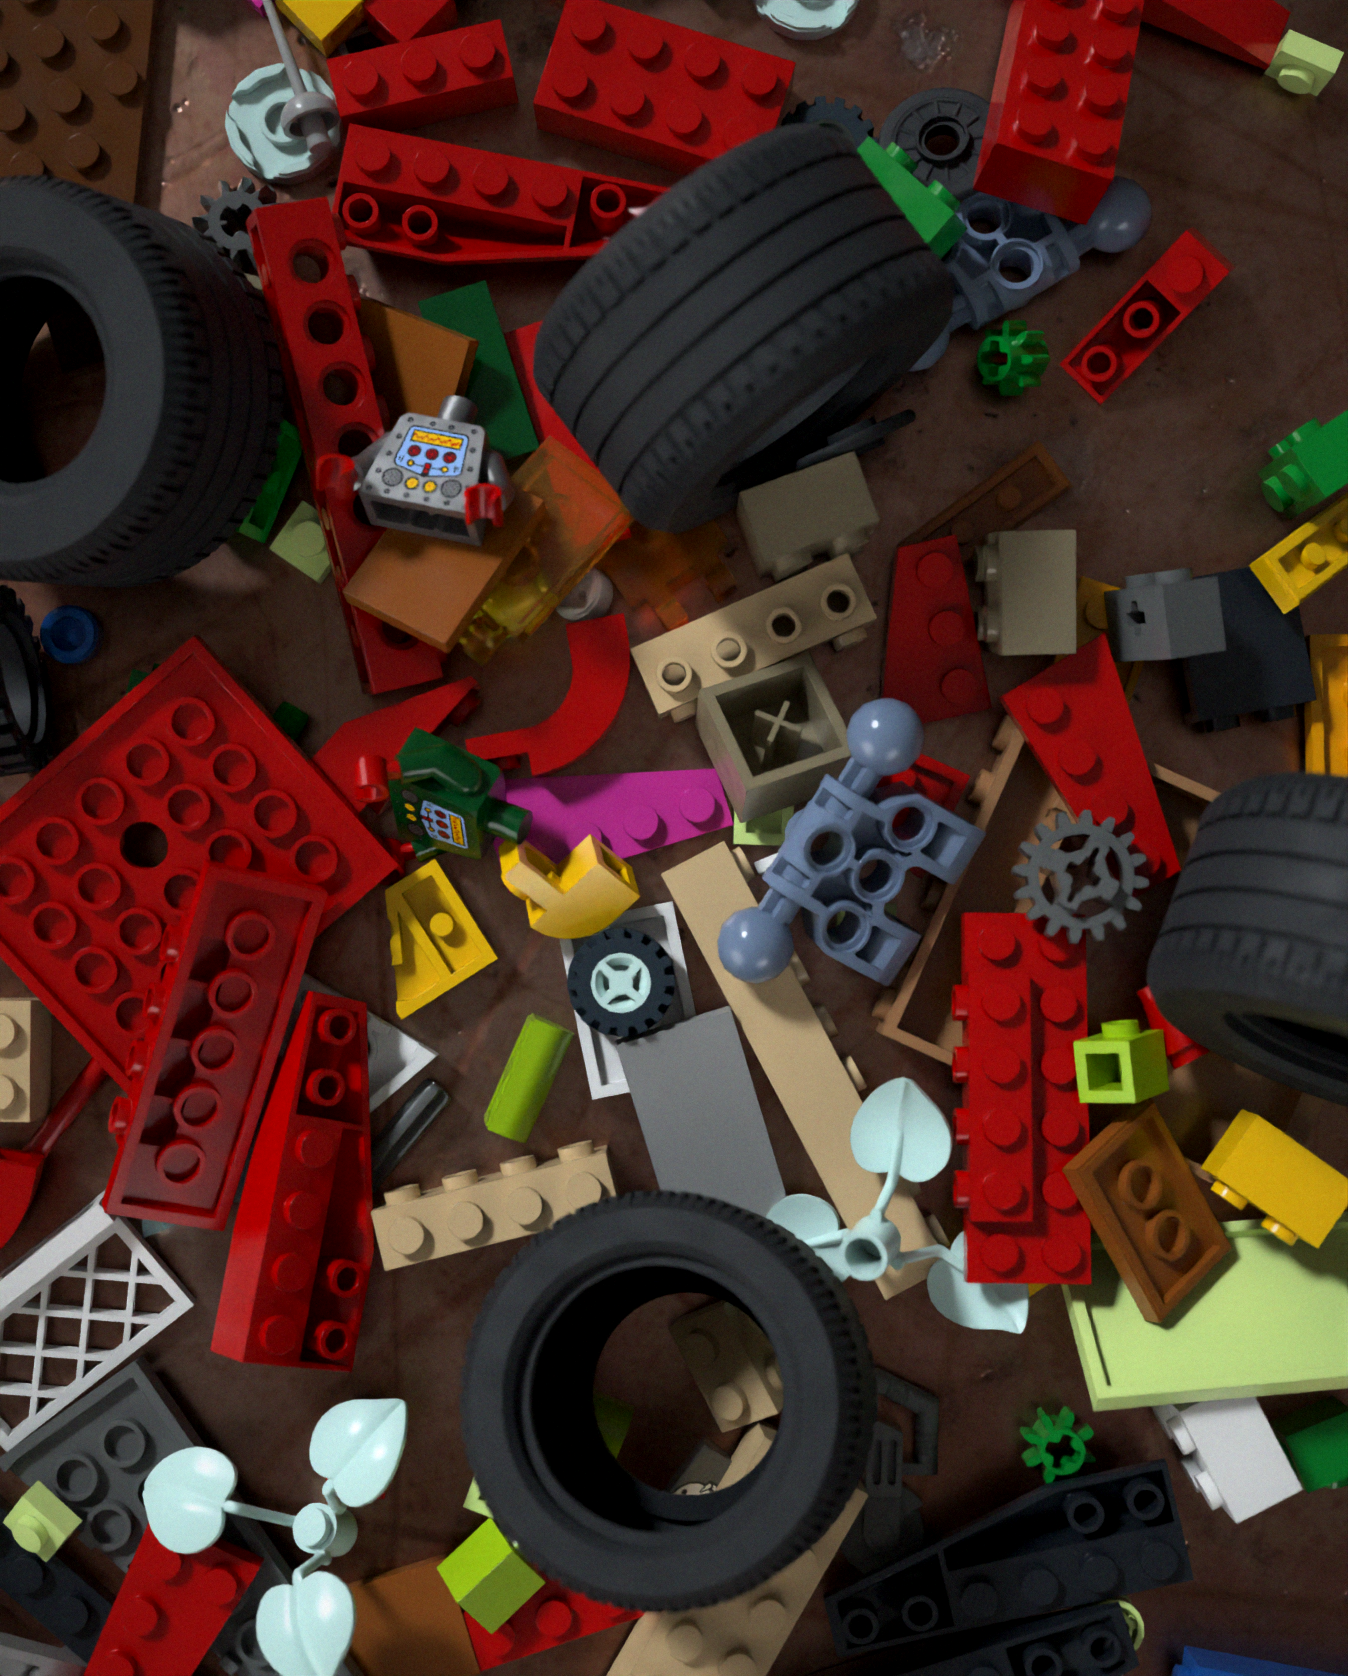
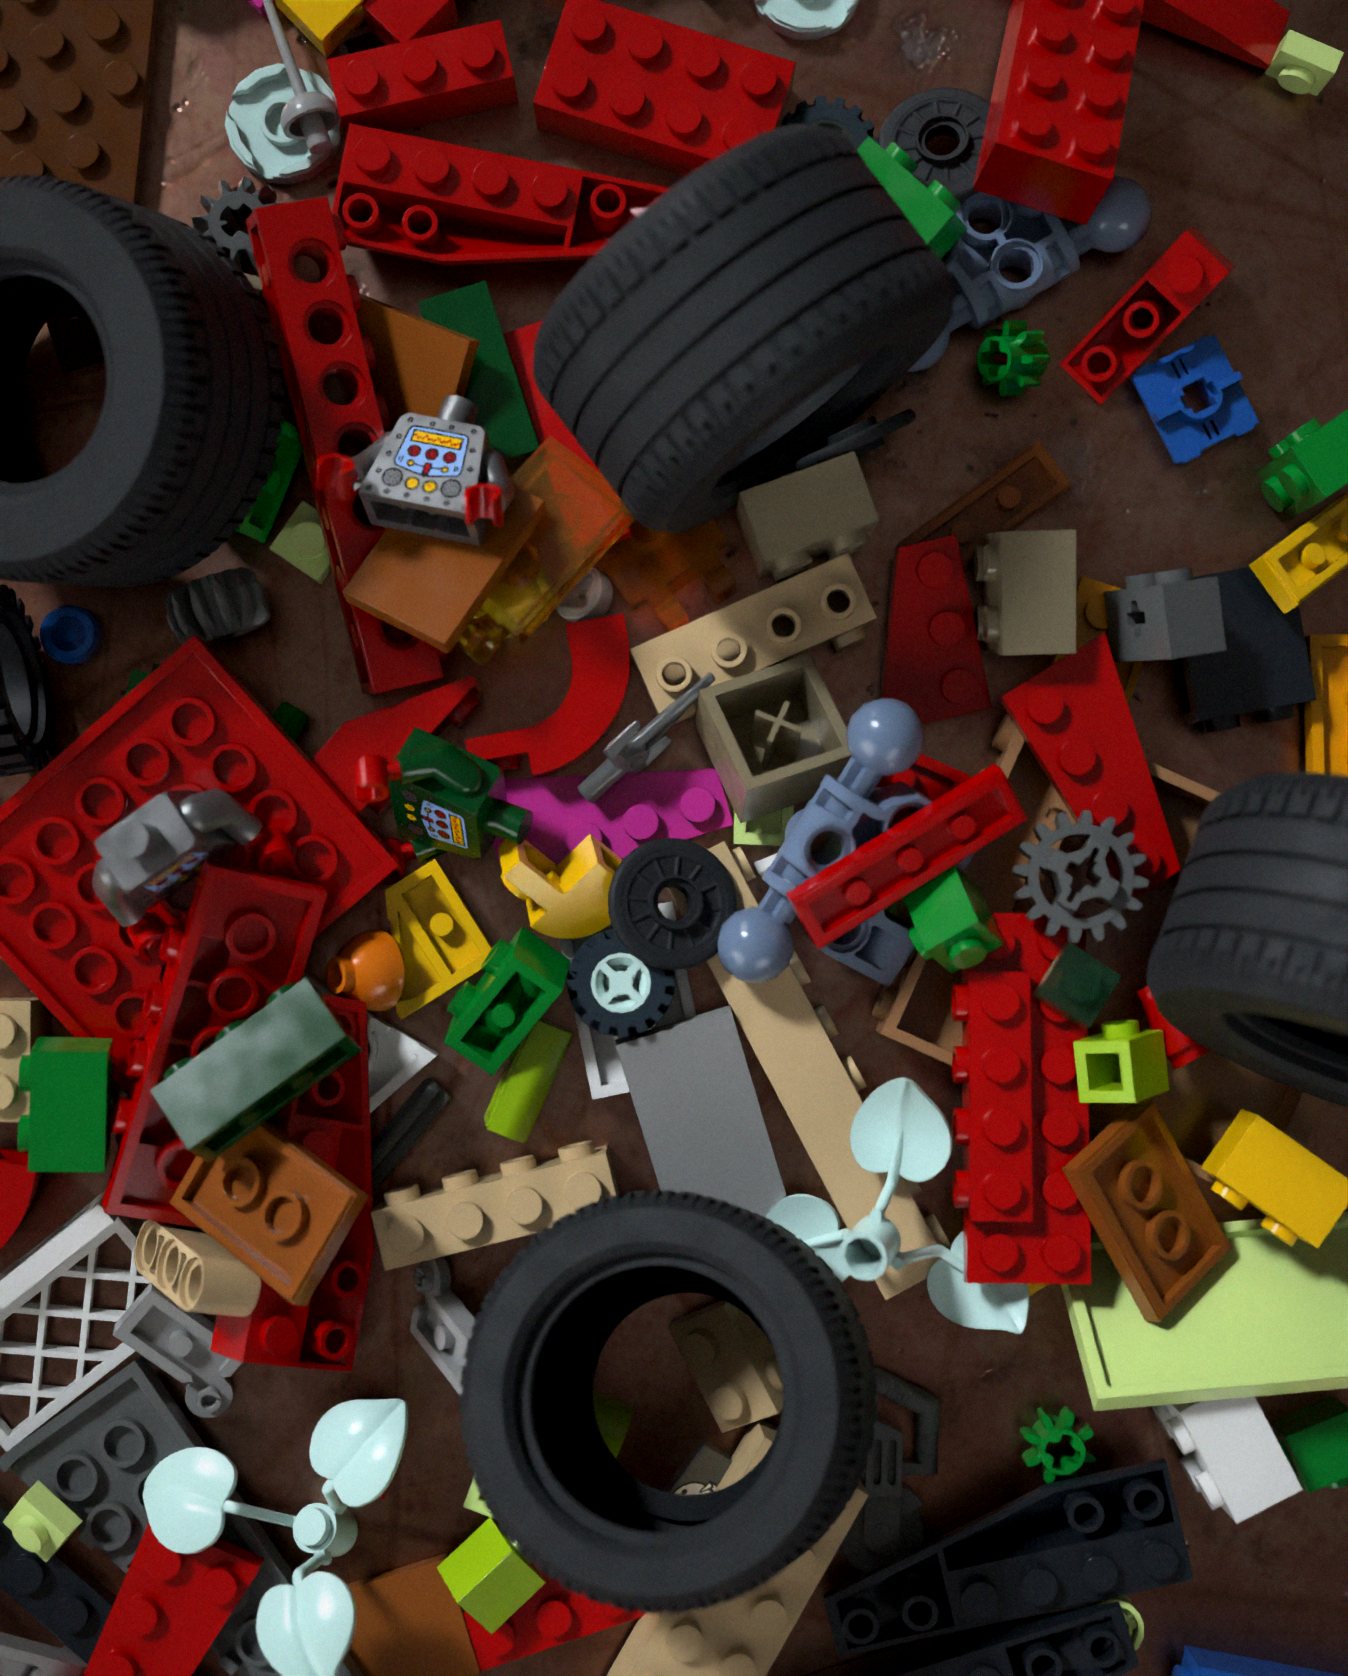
(67, 1104): none -> green brick
(166, 848): none -> flat silver torso
(181, 1347): none -> light grey hinge
(195, 1270): none -> tan beam
(218, 606): none -> dark grey gear
(254, 1069): none -> dark green brick
(272, 1208): none -> dark orange tile
(368, 970): none -> orange brick
(443, 1322): none -> light grey hinge
(507, 1000): none -> green brick
(635, 752): none -> dark grey piece
(635, 903): none -> black wheel
(906, 856): none -> red tile
(952, 921): none -> green brick
(1077, 985): none -> clear green plate
(1209, 371): none -> blue piece

